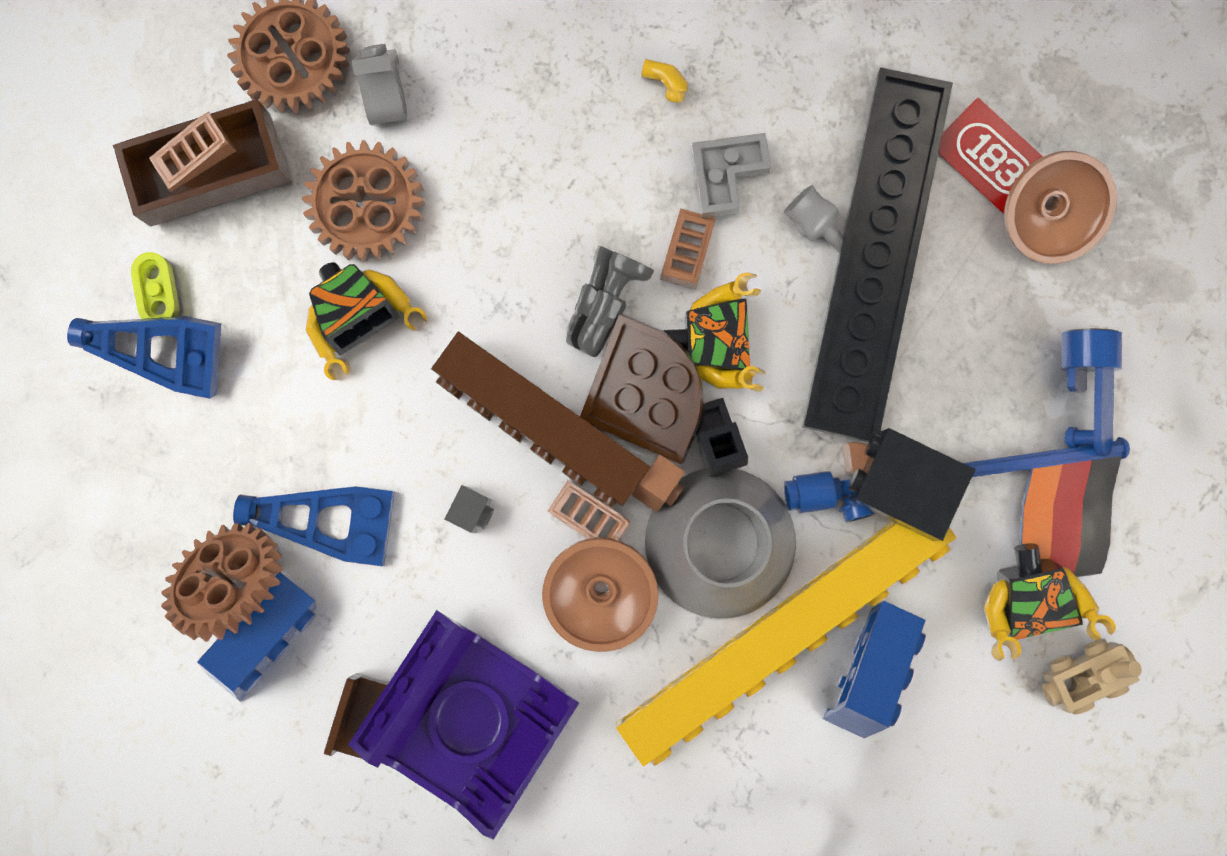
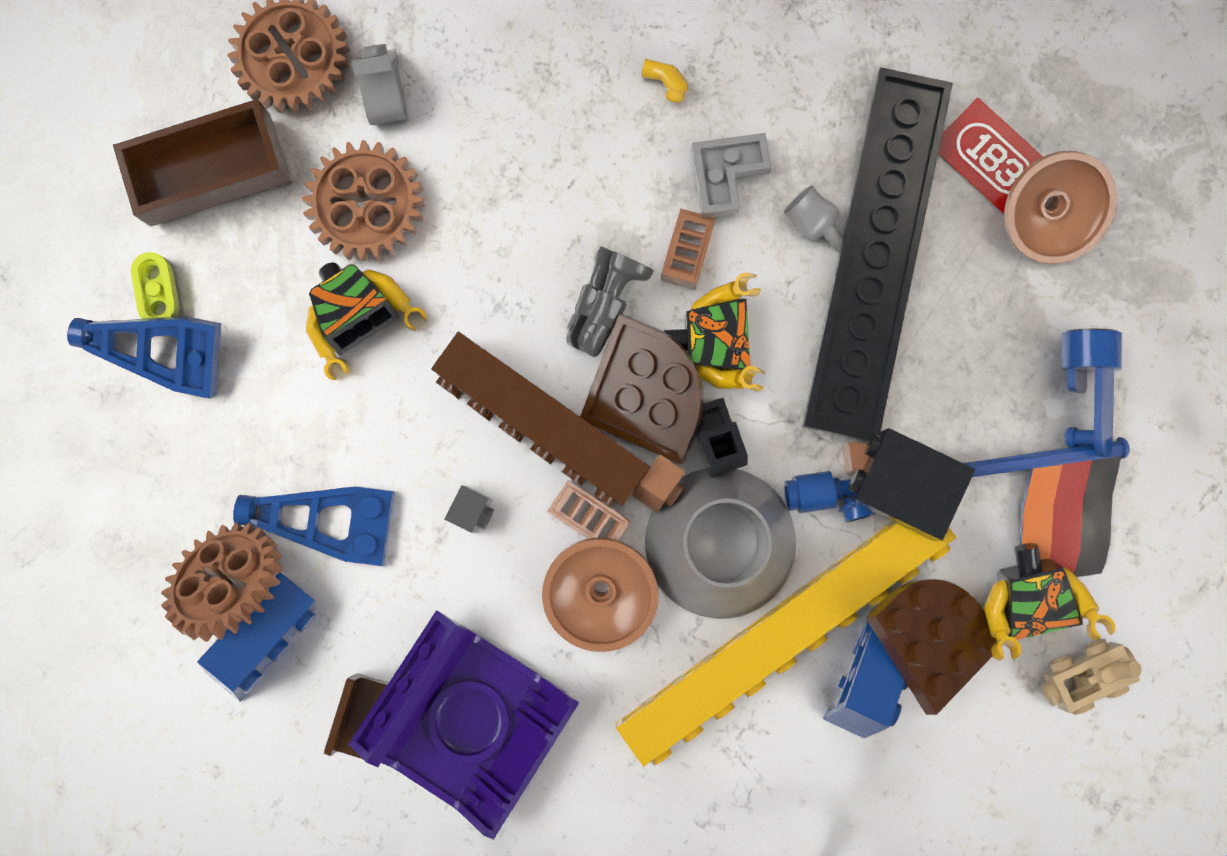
(209, 156): nougat slope -> none
(934, 638): none -> reddish brown plate

